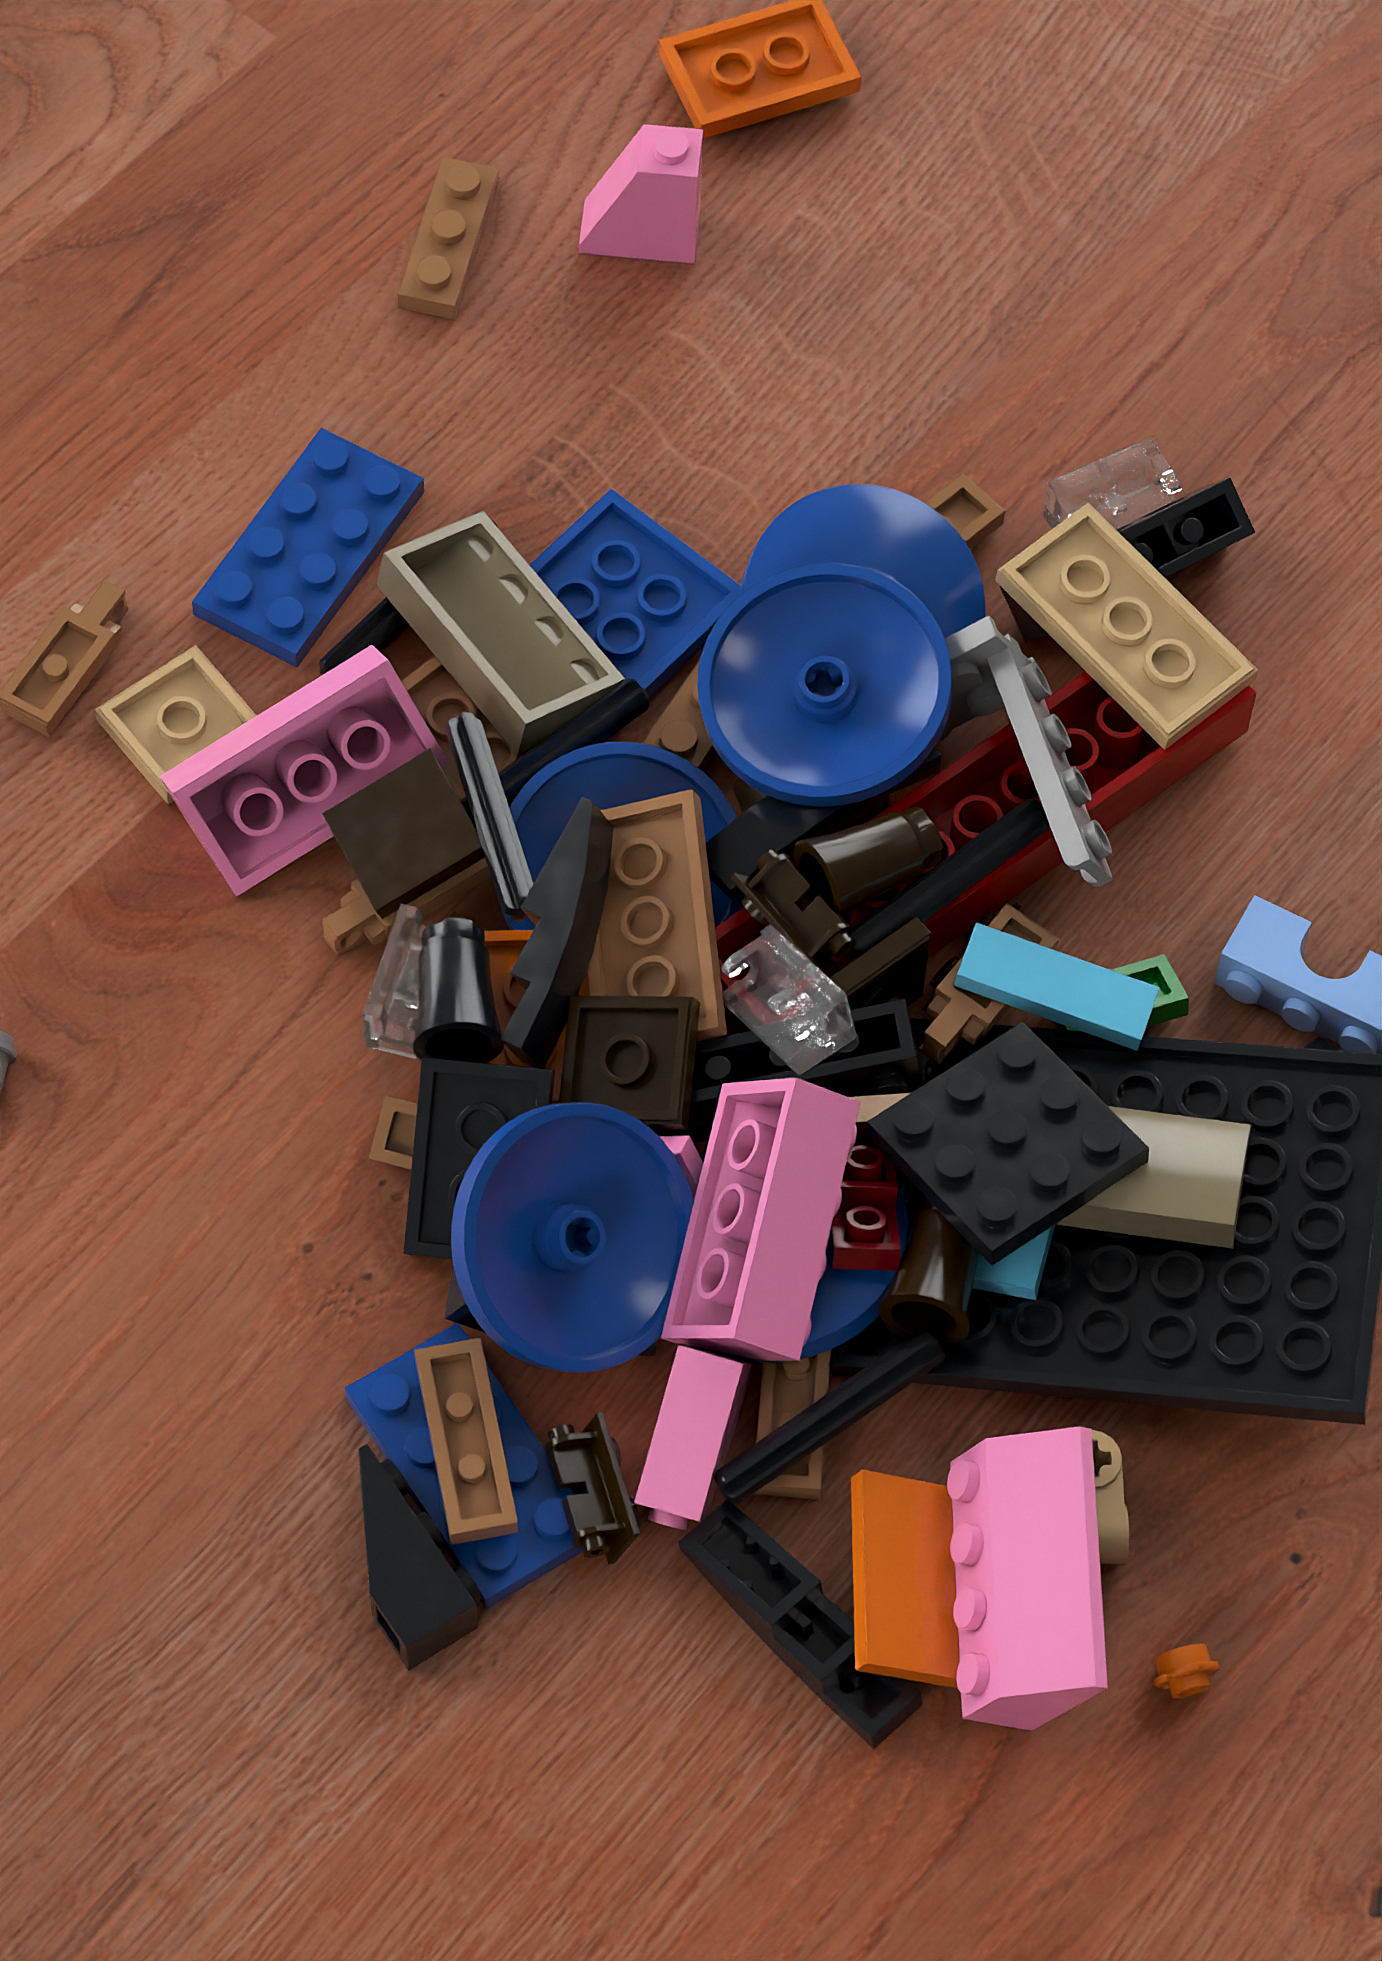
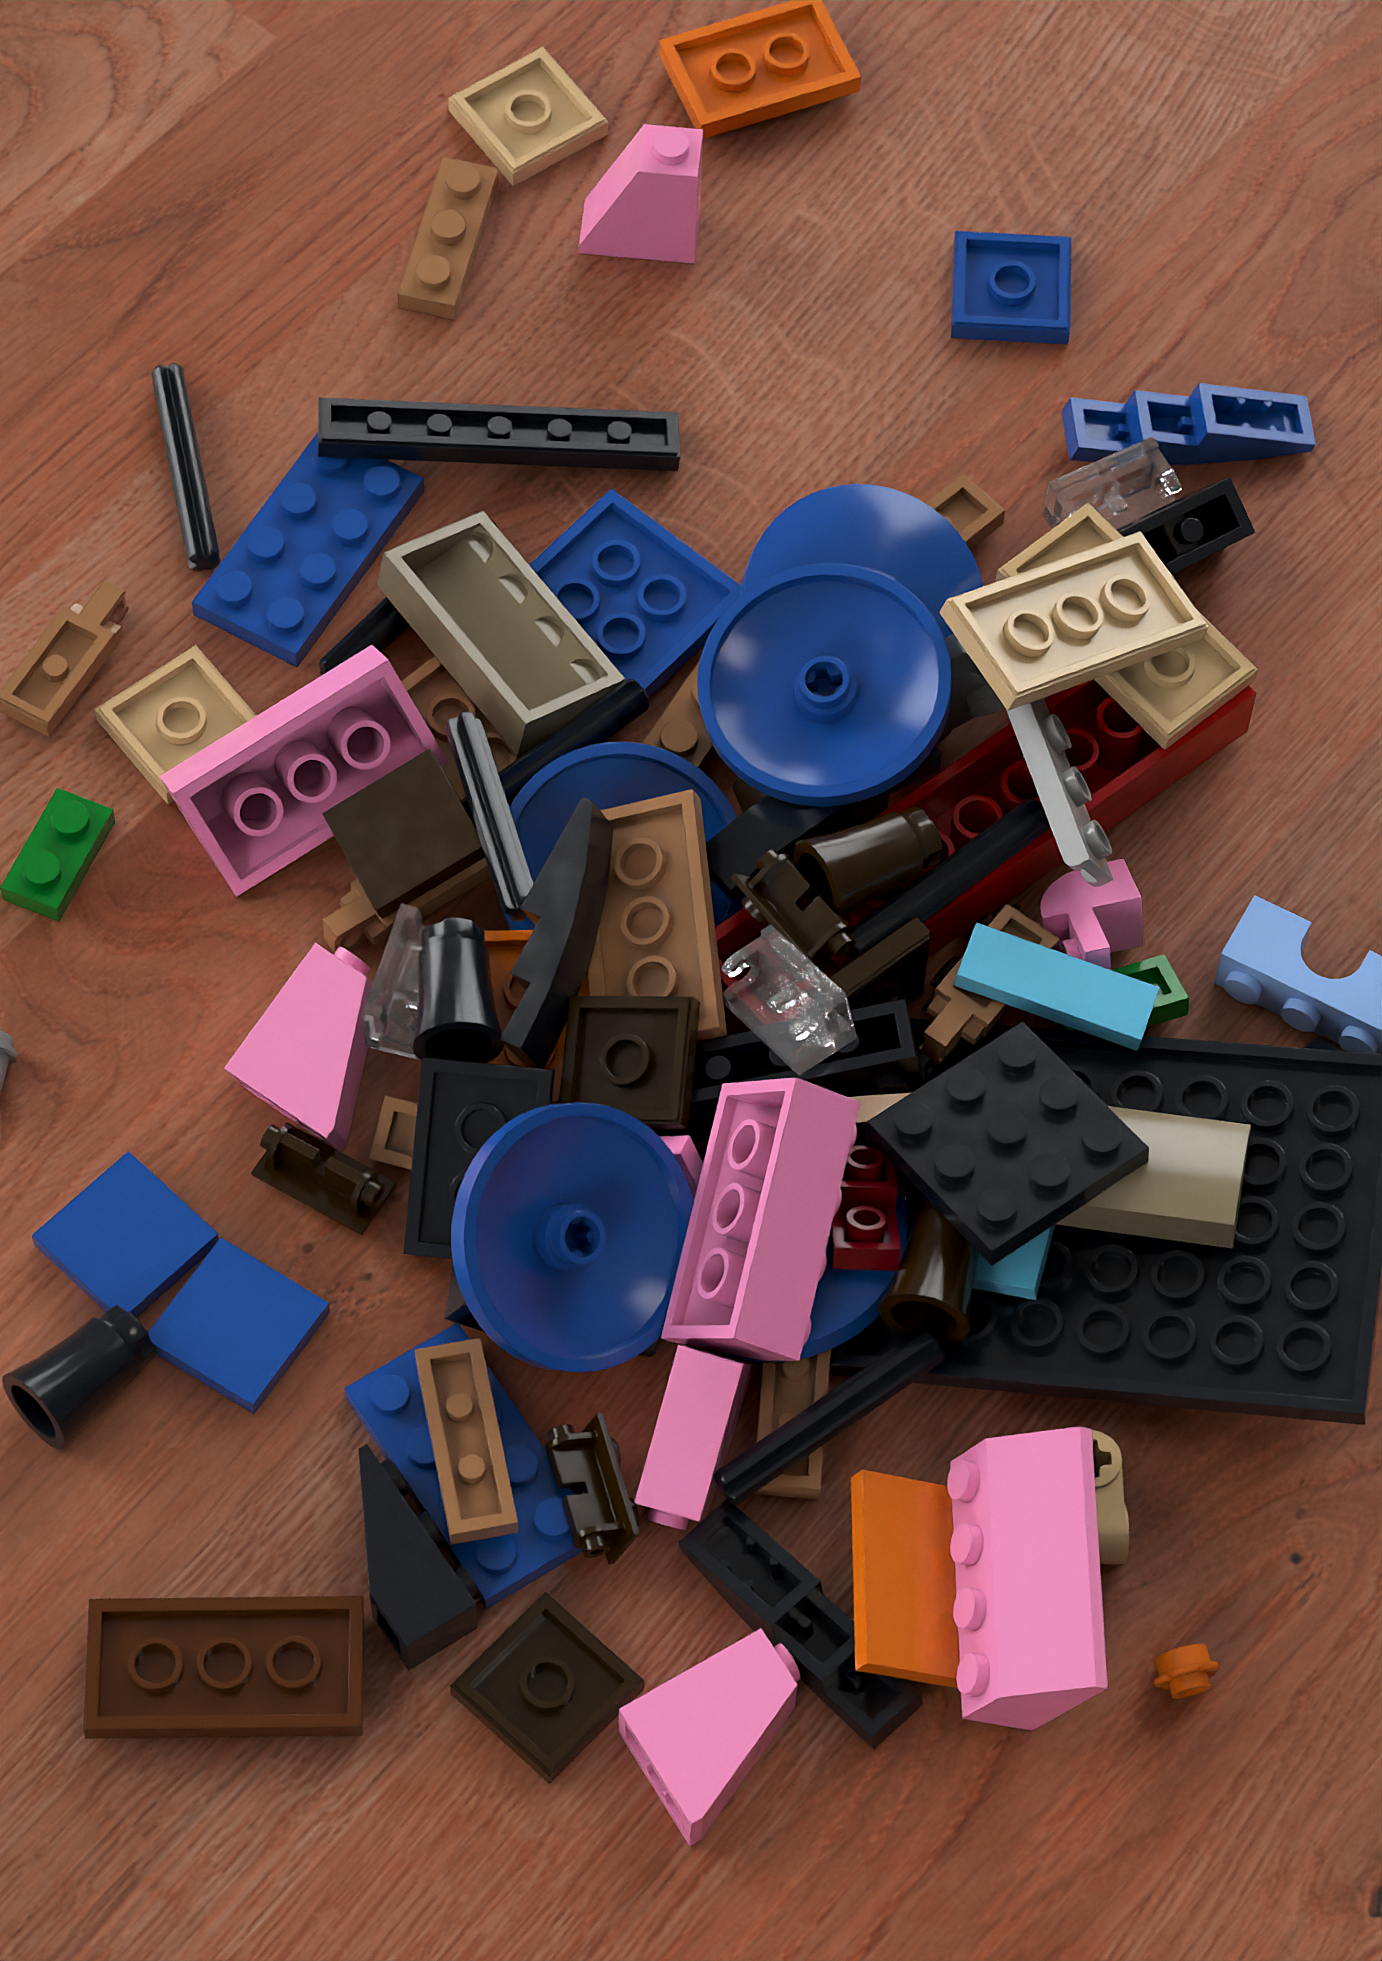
(57, 854): none -> green plate
(79, 1375): none -> black plant
(125, 1237): none -> blue tile
(186, 467): none -> black axle
(224, 1667): none -> reddish brown plate
(237, 1325): none -> blue tile
(311, 1045): none -> bright pink slope
(322, 1177): none -> dark brown hinge
(498, 434): none -> black tile
(528, 116): none -> tan tile
(547, 1687): none -> dark brown tile
(710, 1728): none -> bright pink slope
(1011, 287): none -> blue tile
(1073, 620): none -> tan tile
(1093, 918): none -> bright pink brick
(1198, 429): none -> blue slope

